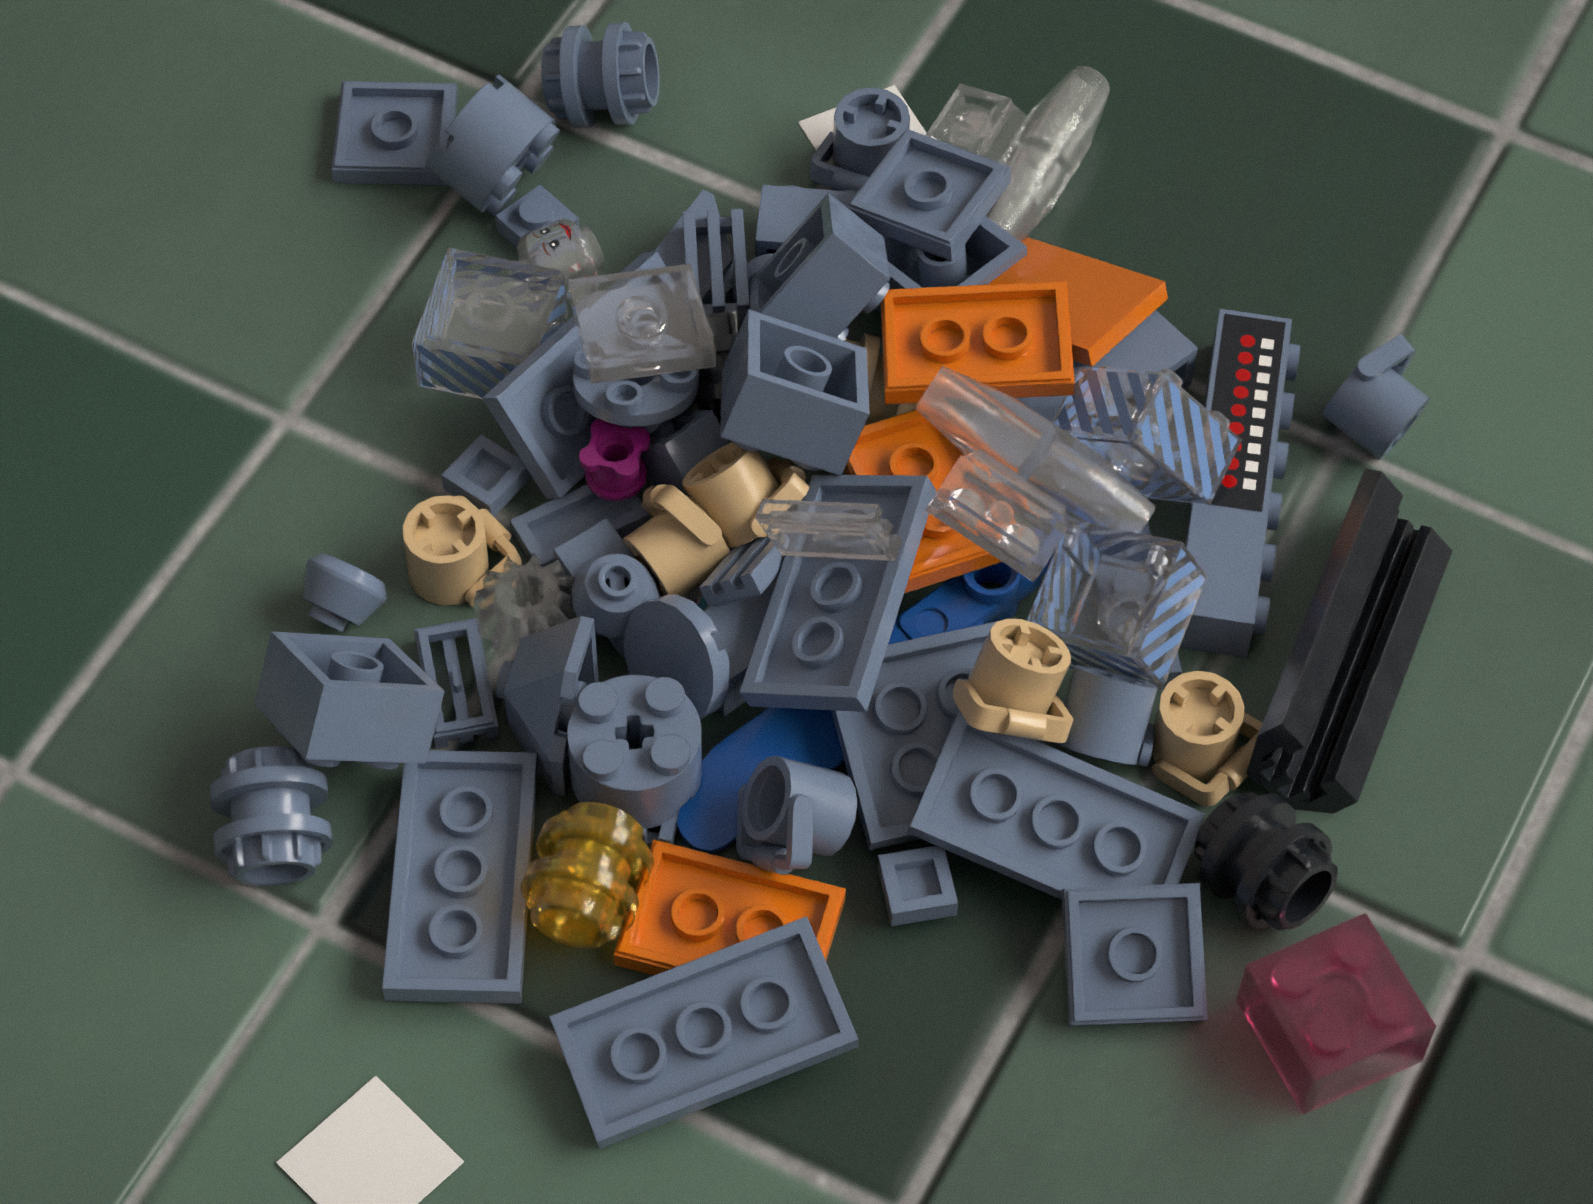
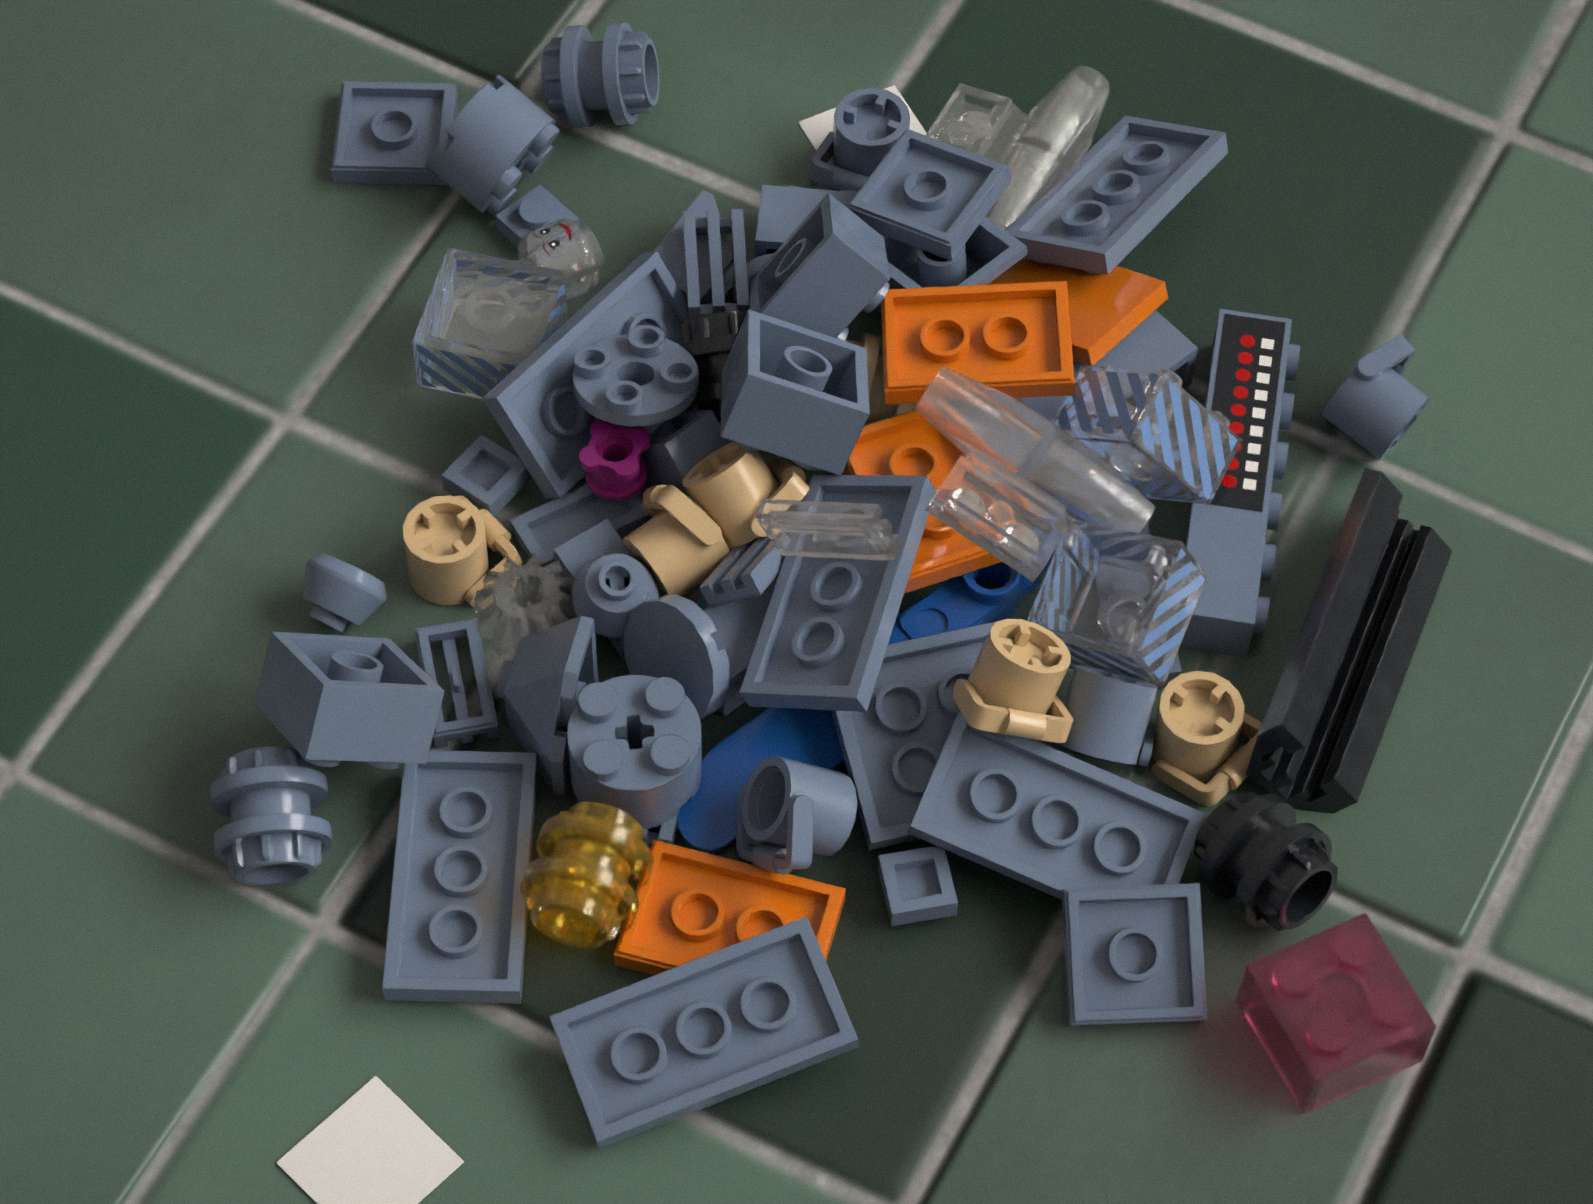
(641, 323): clear tile -> none
(1118, 193): none -> sand blue plate

